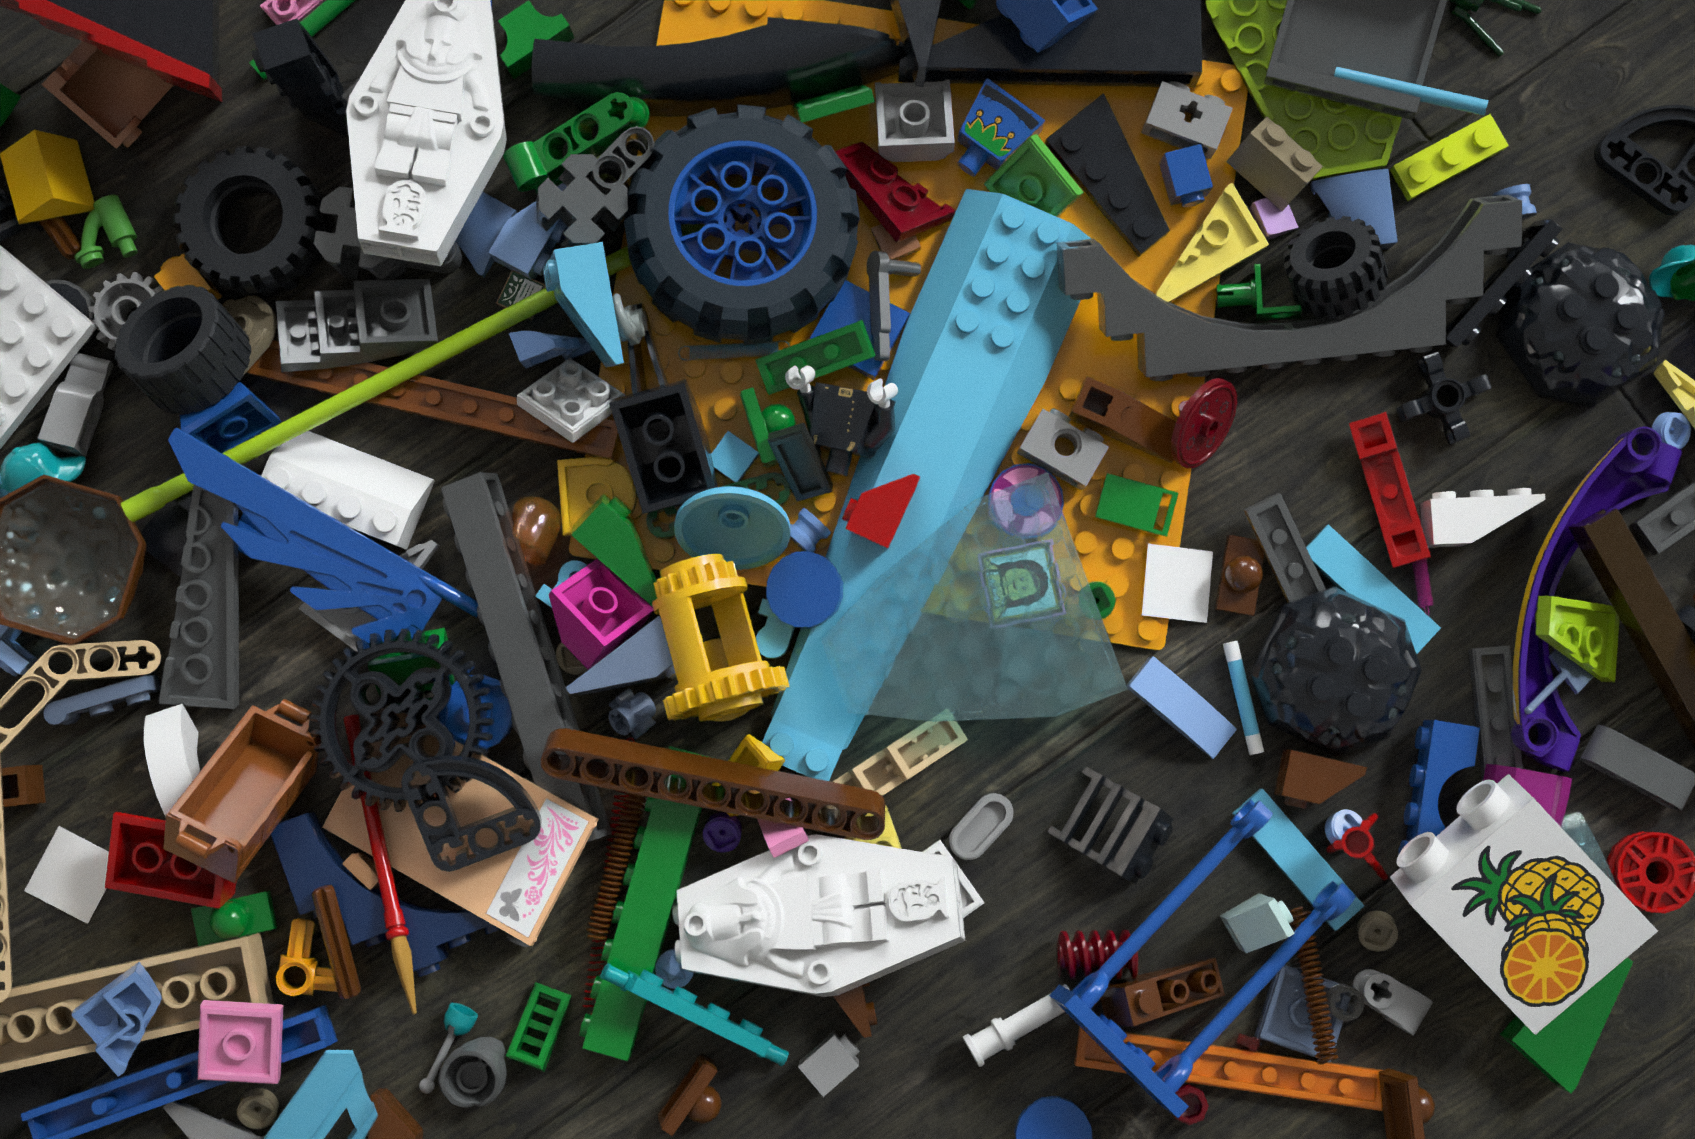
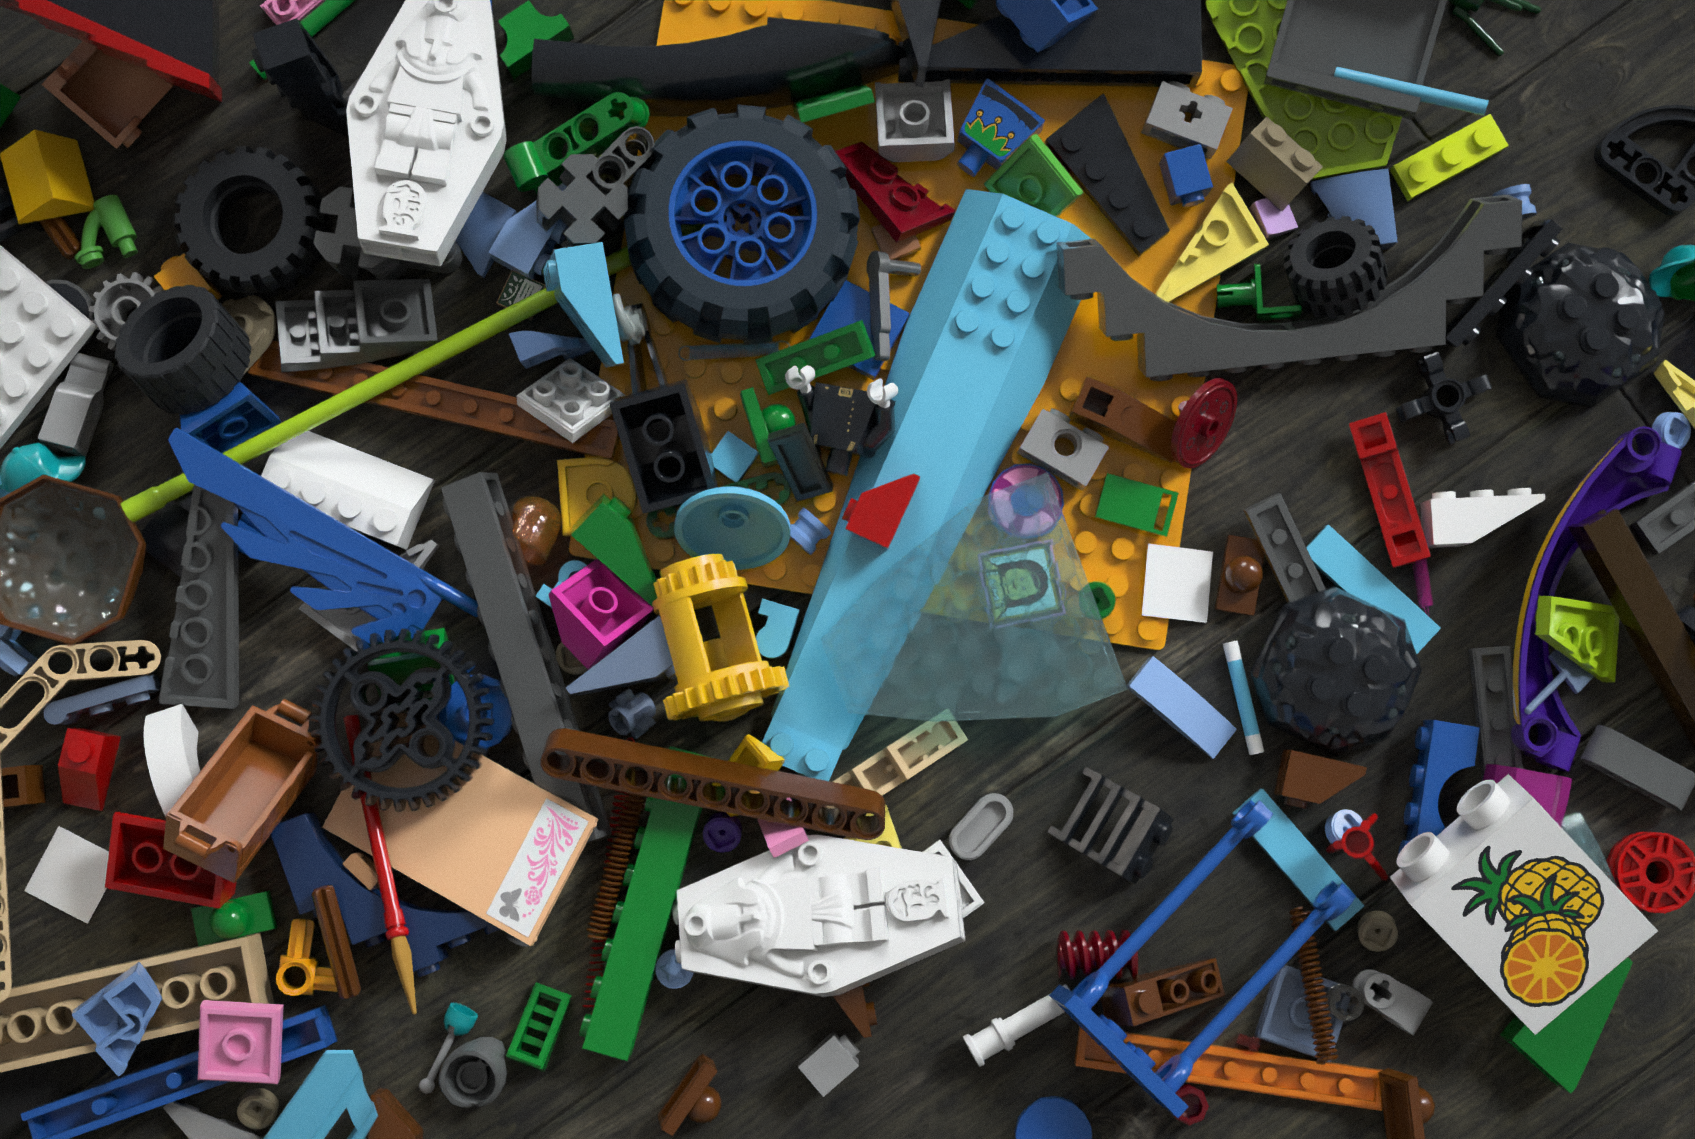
(87, 767): none -> red slope
(450, 830): black beam -> none
(683, 1004): teal plate -> none
(804, 589): blue tile -> none
(1258, 922): light aqua slope -> none

